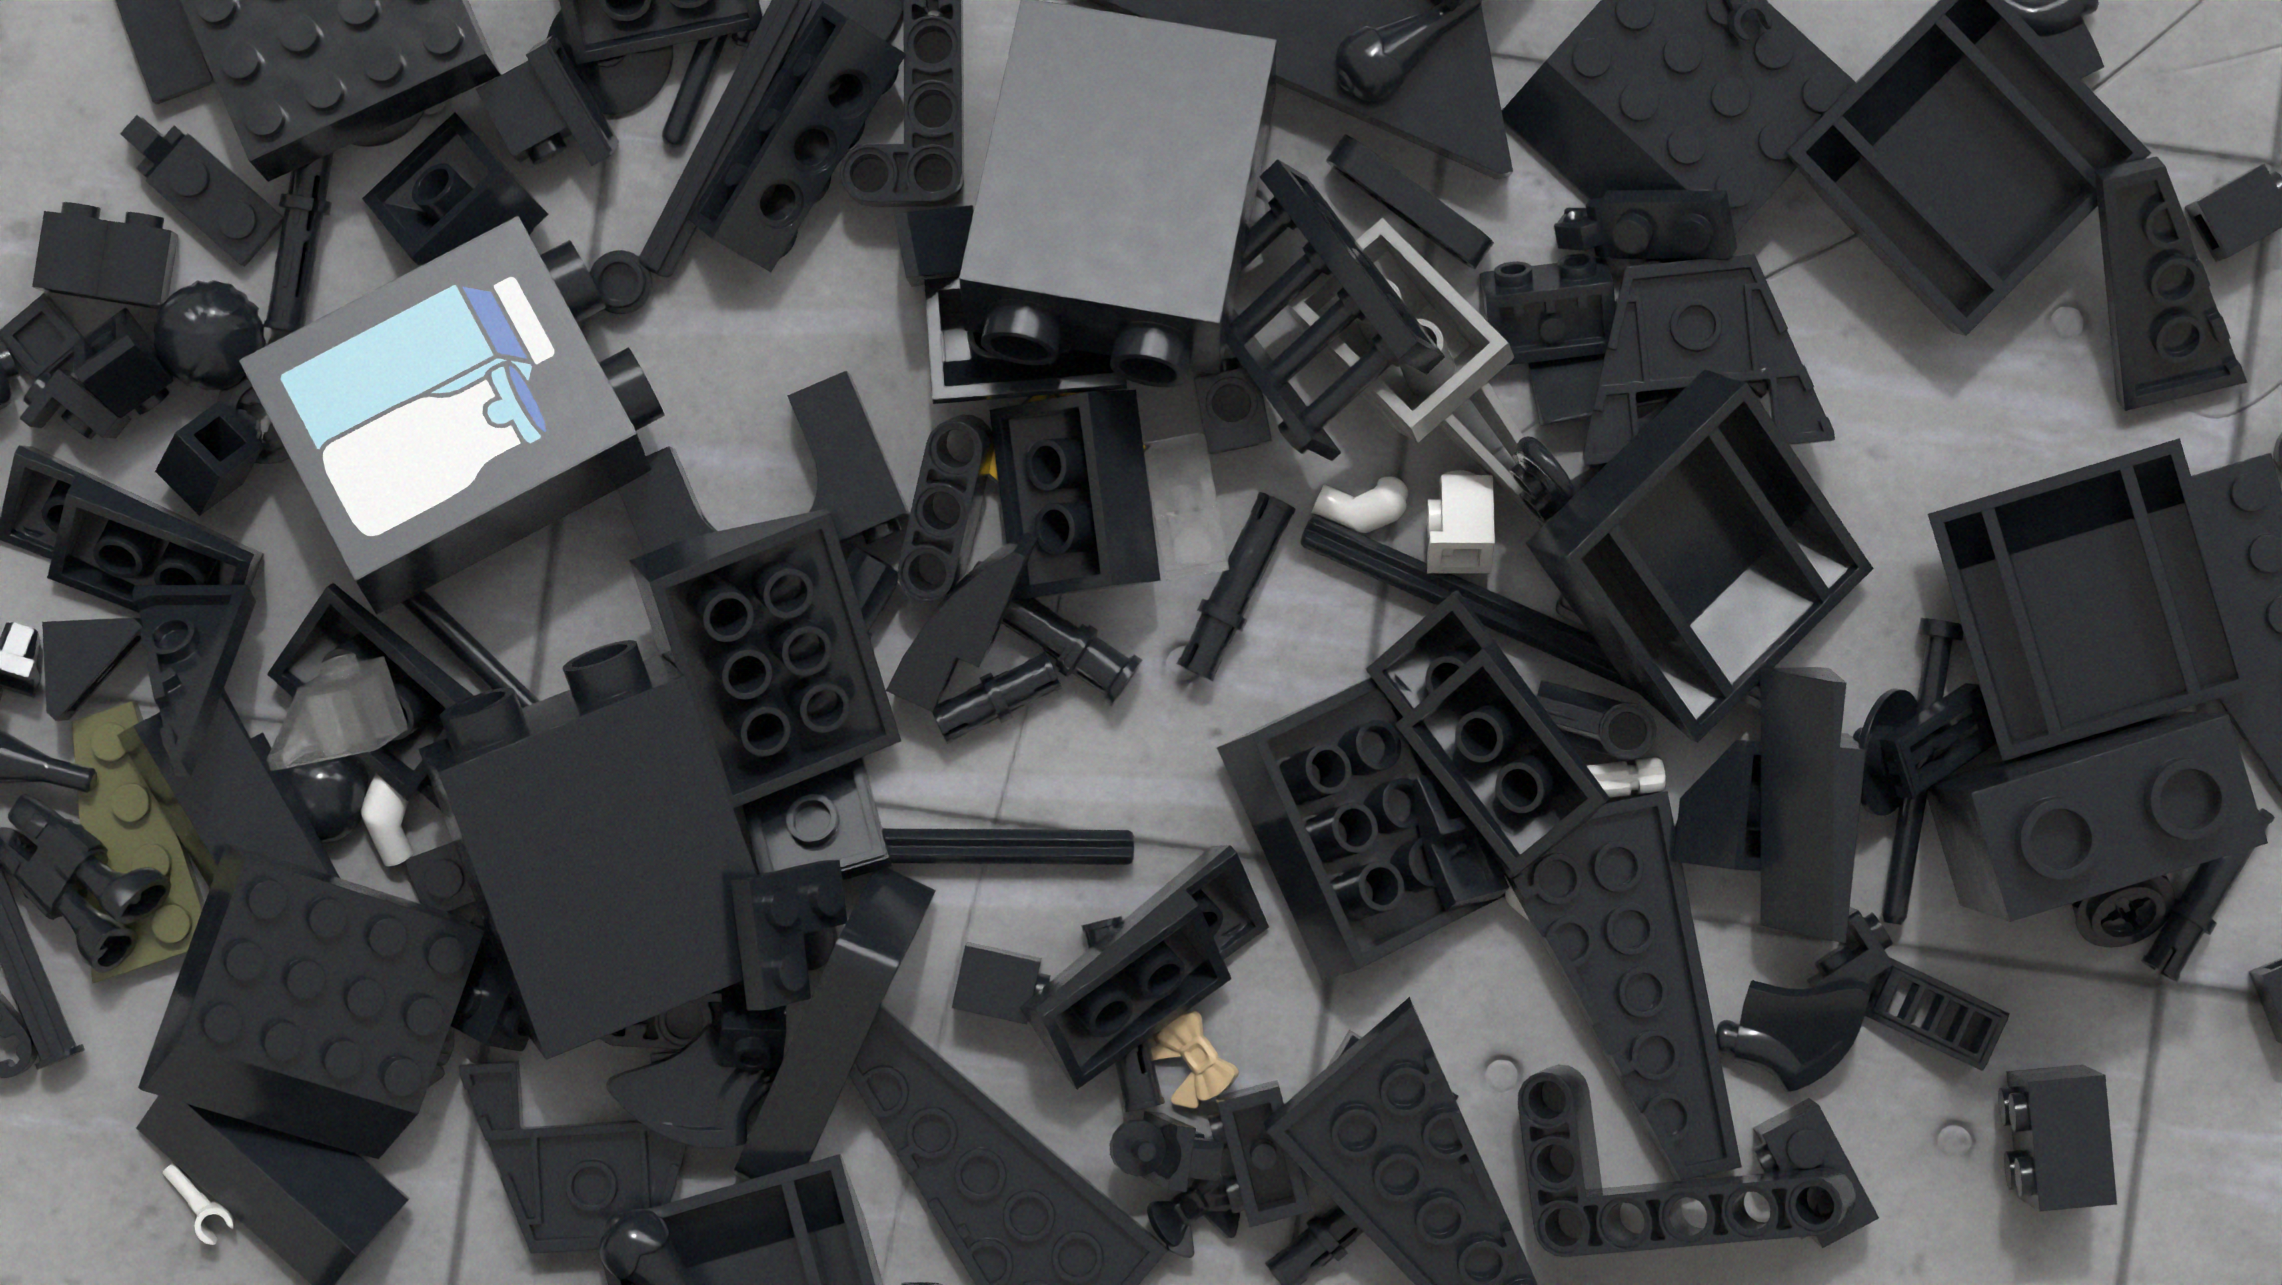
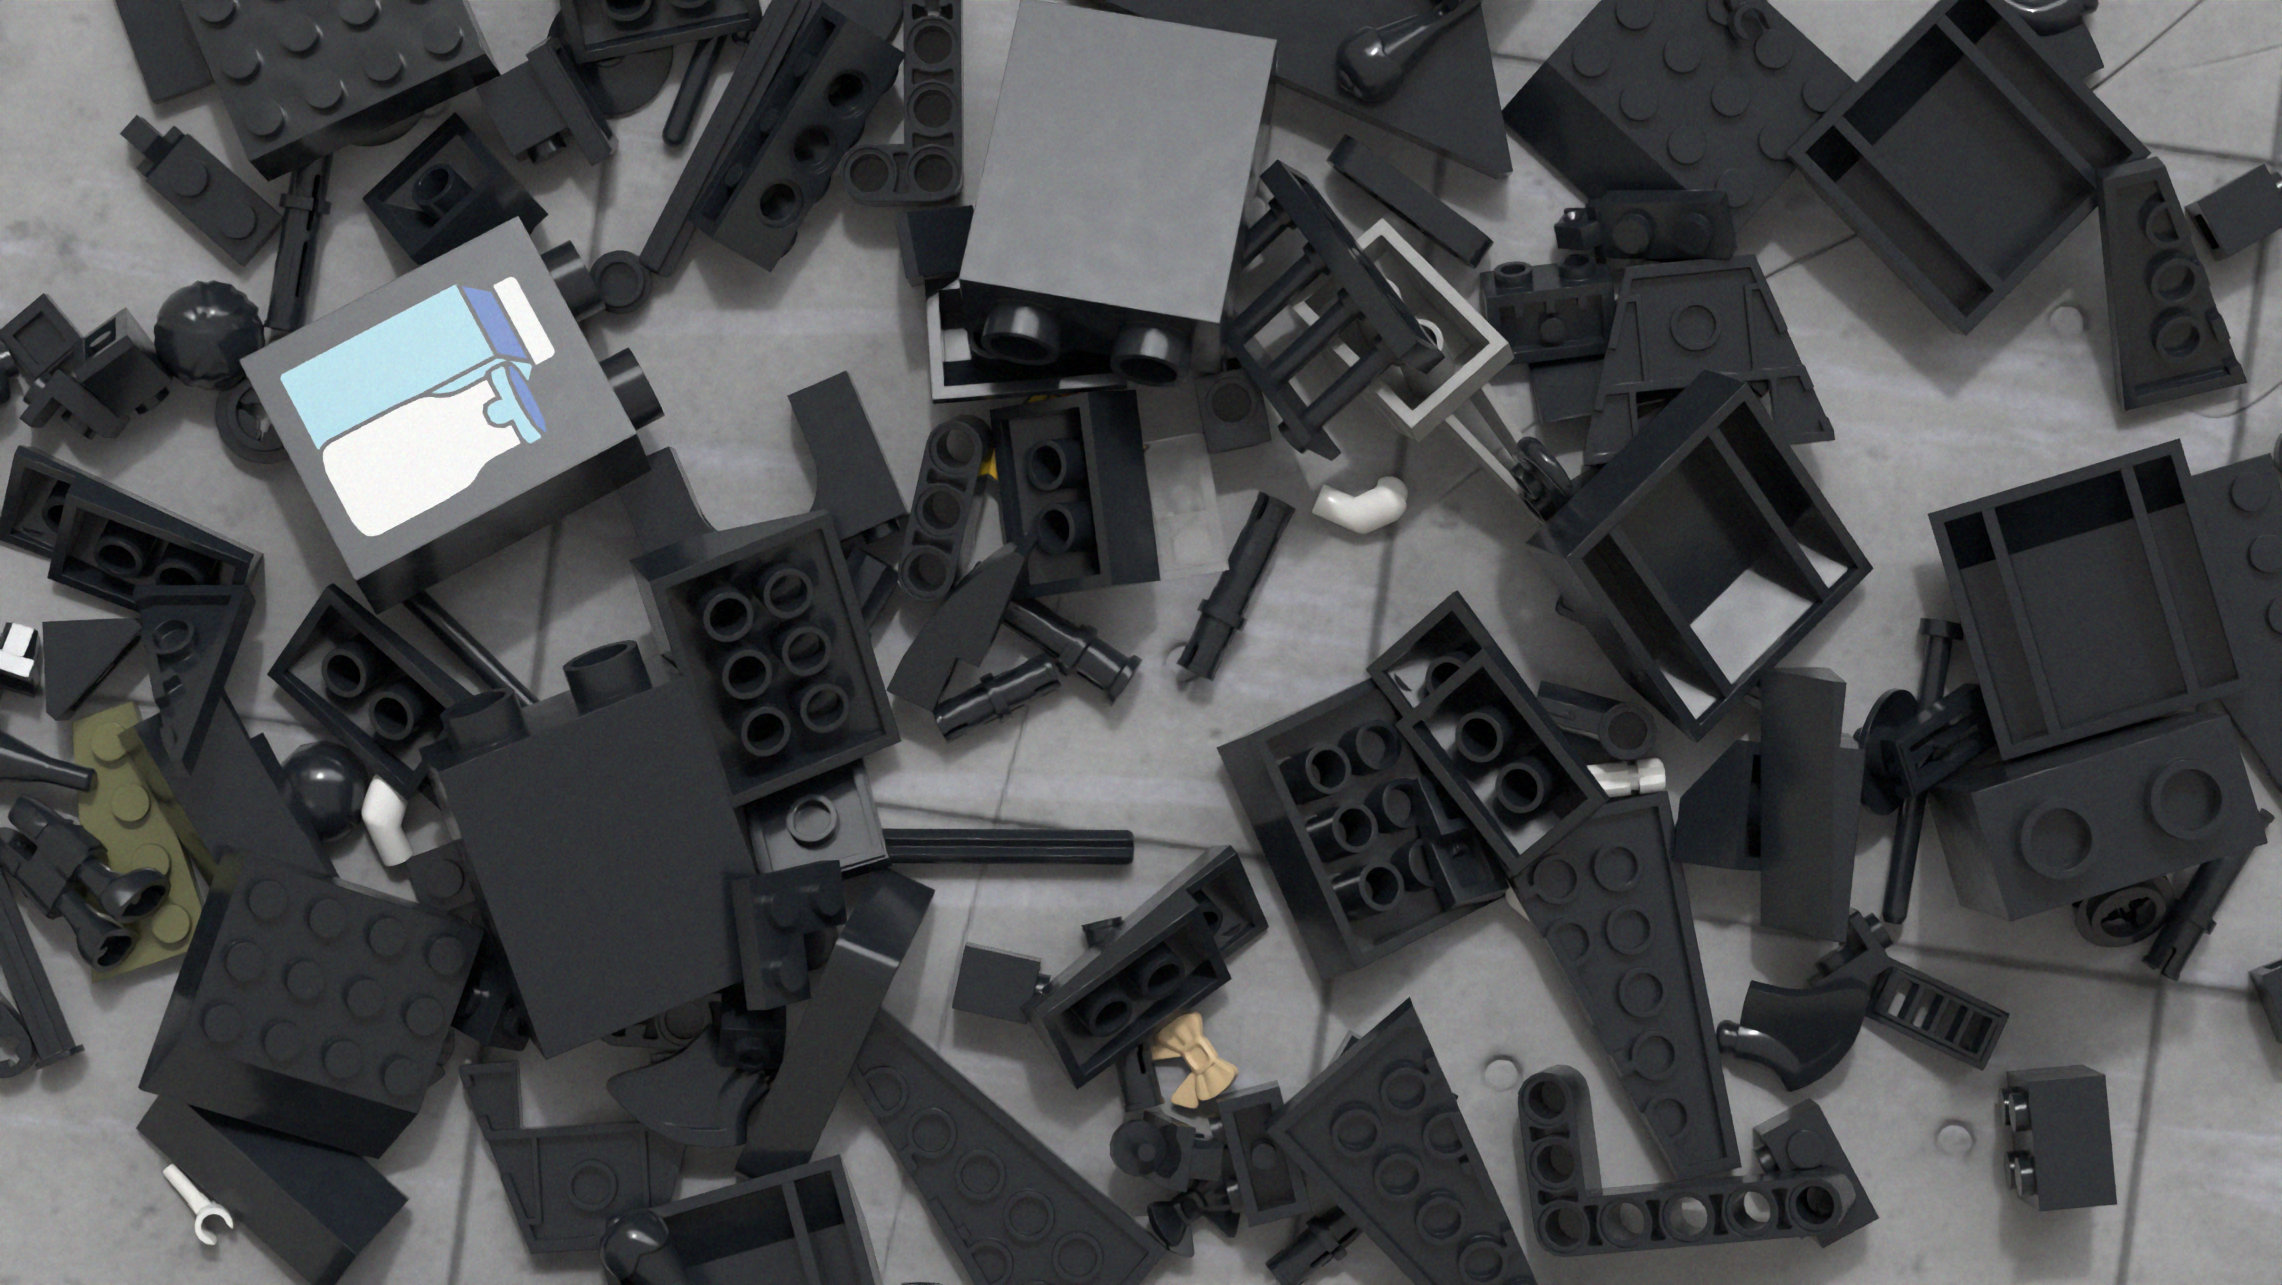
(105, 258): black brick -> none
(209, 458): black brick -> none
(339, 714): clear slope -> none
(1461, 524): white brick -> none
(1491, 608): black axle -> none

